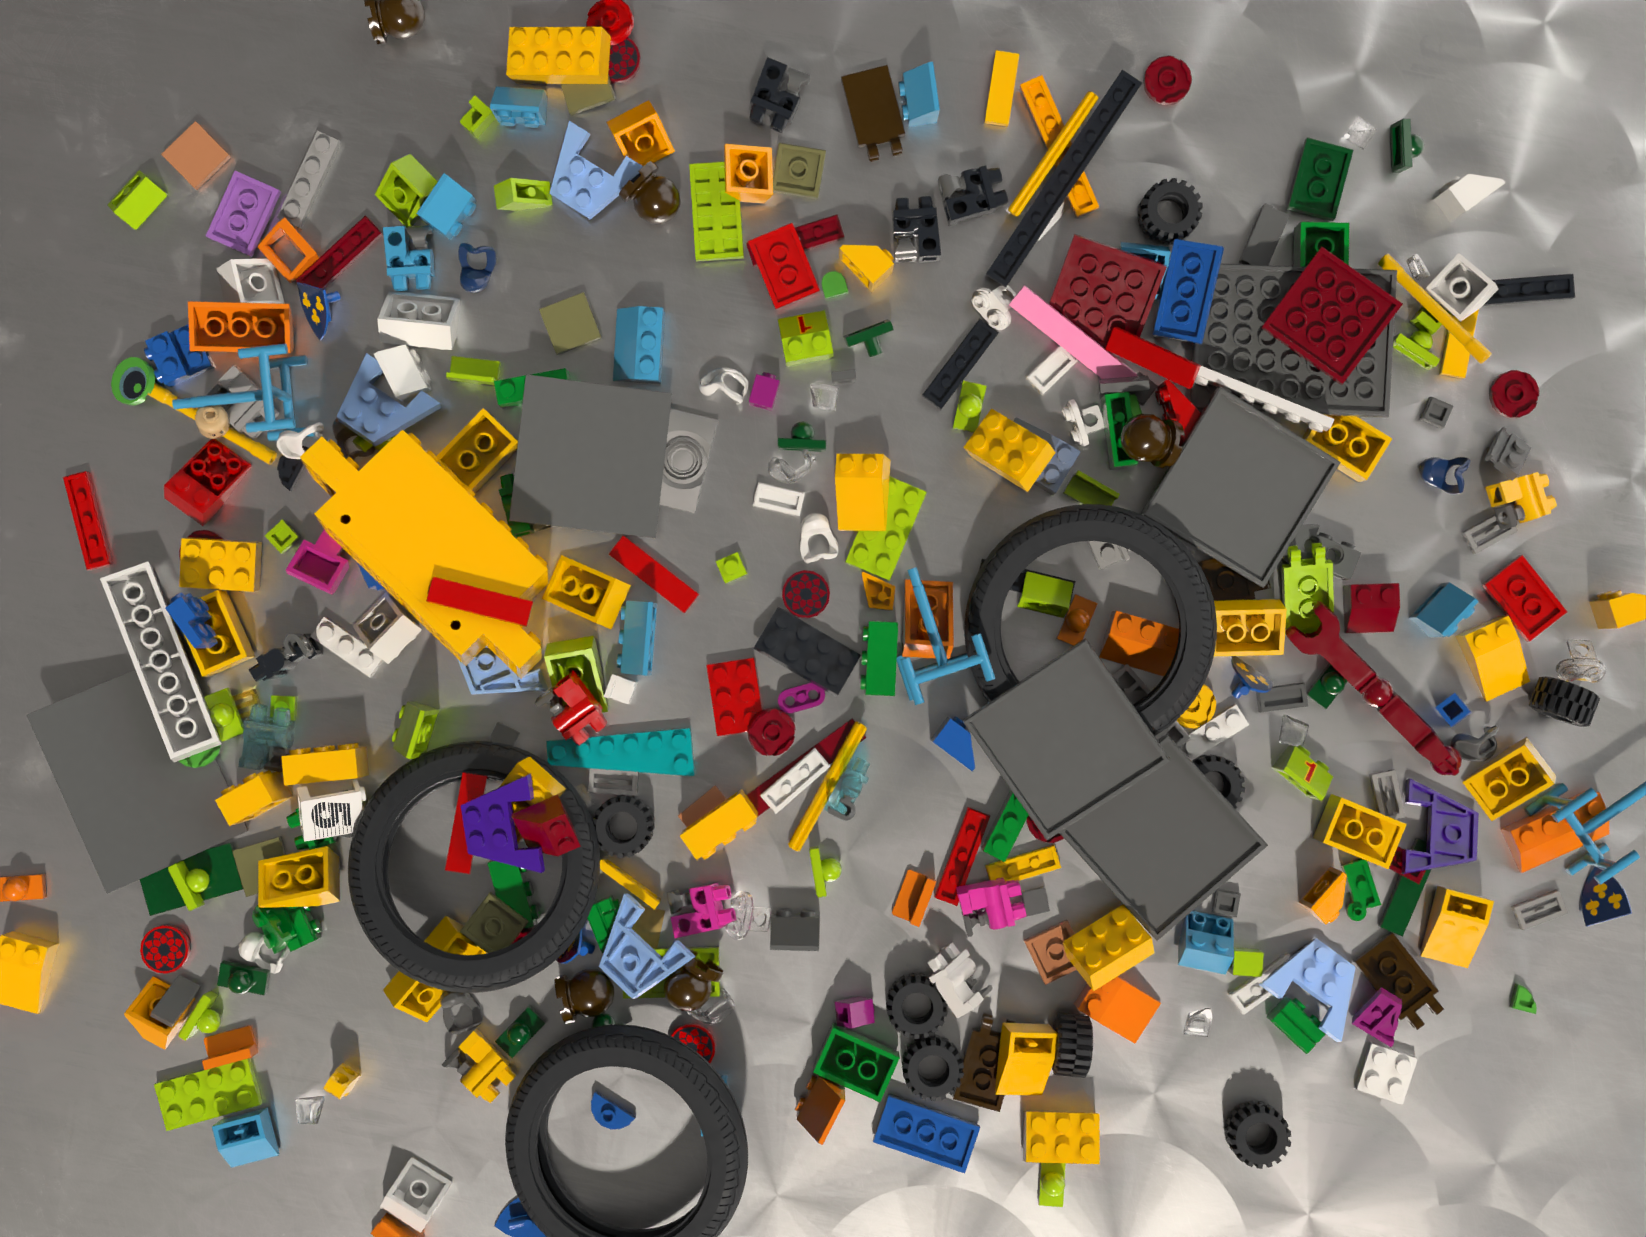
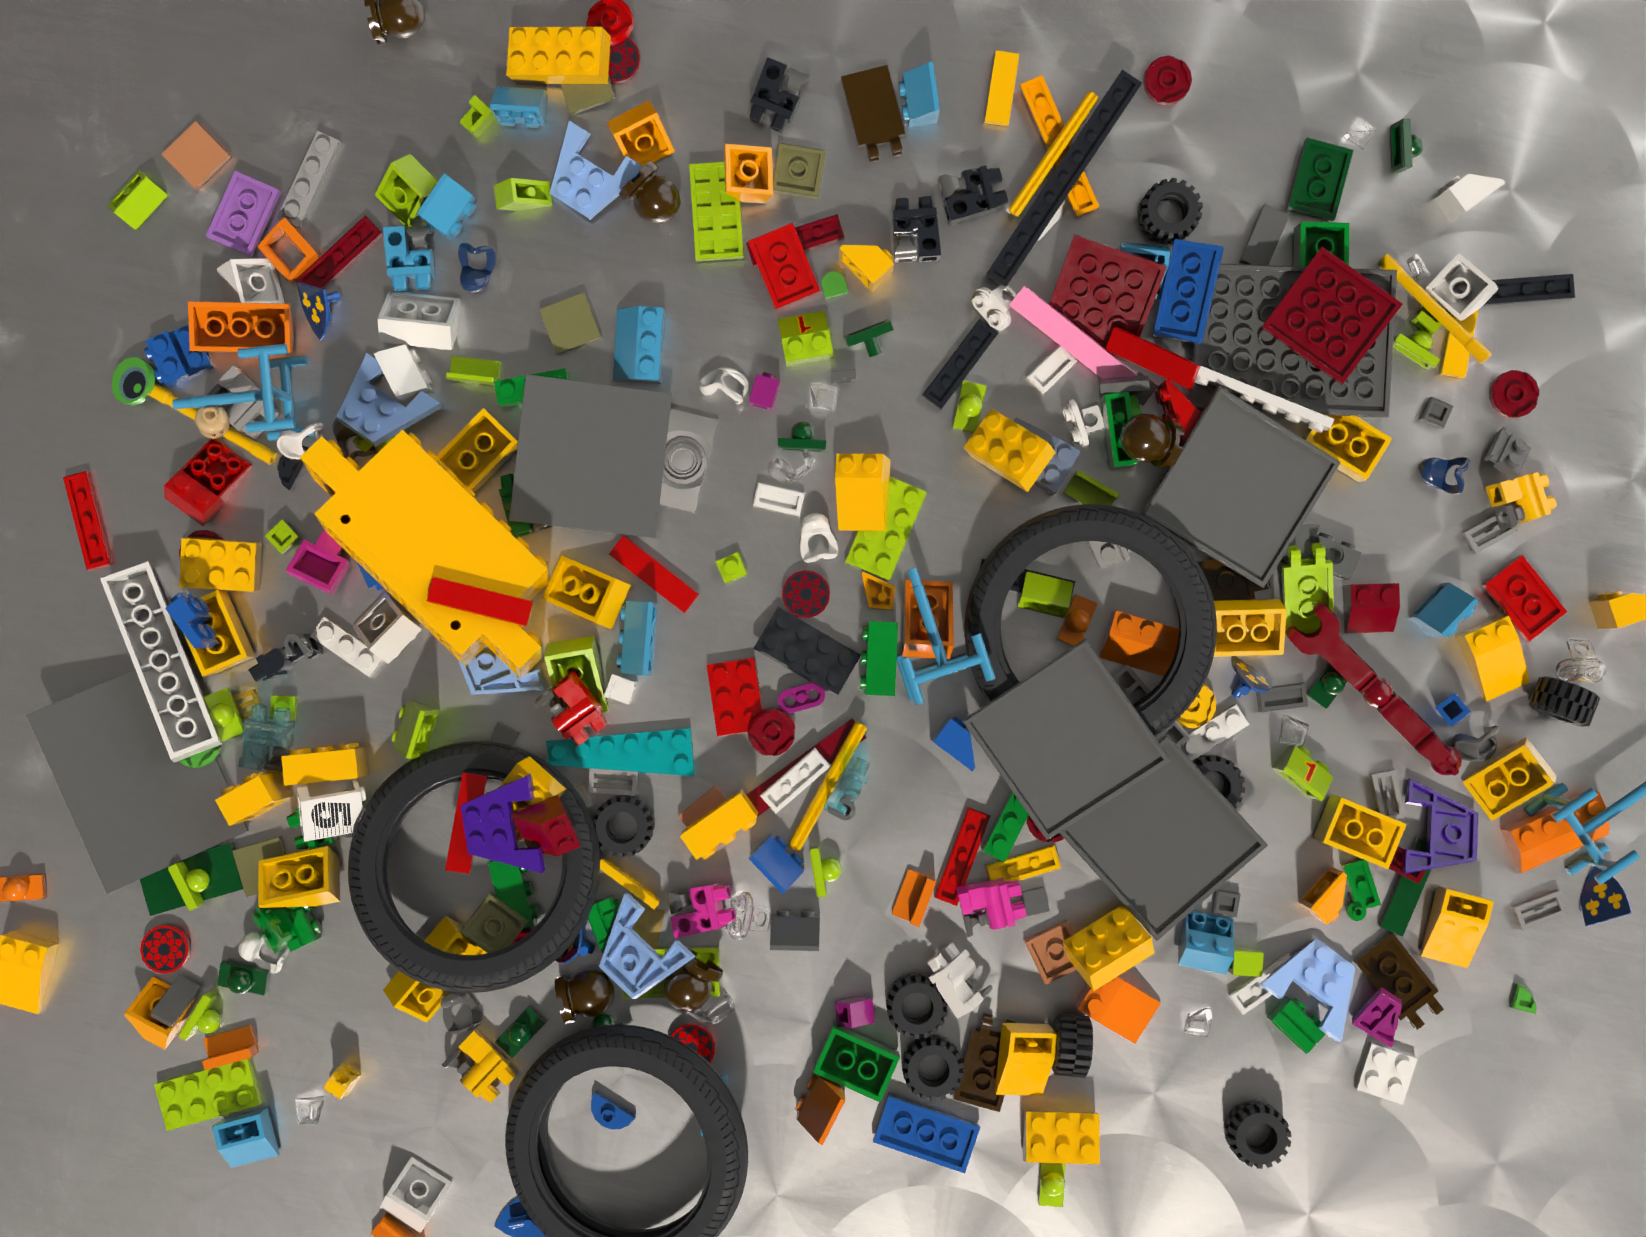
(777, 863): none -> blue slope

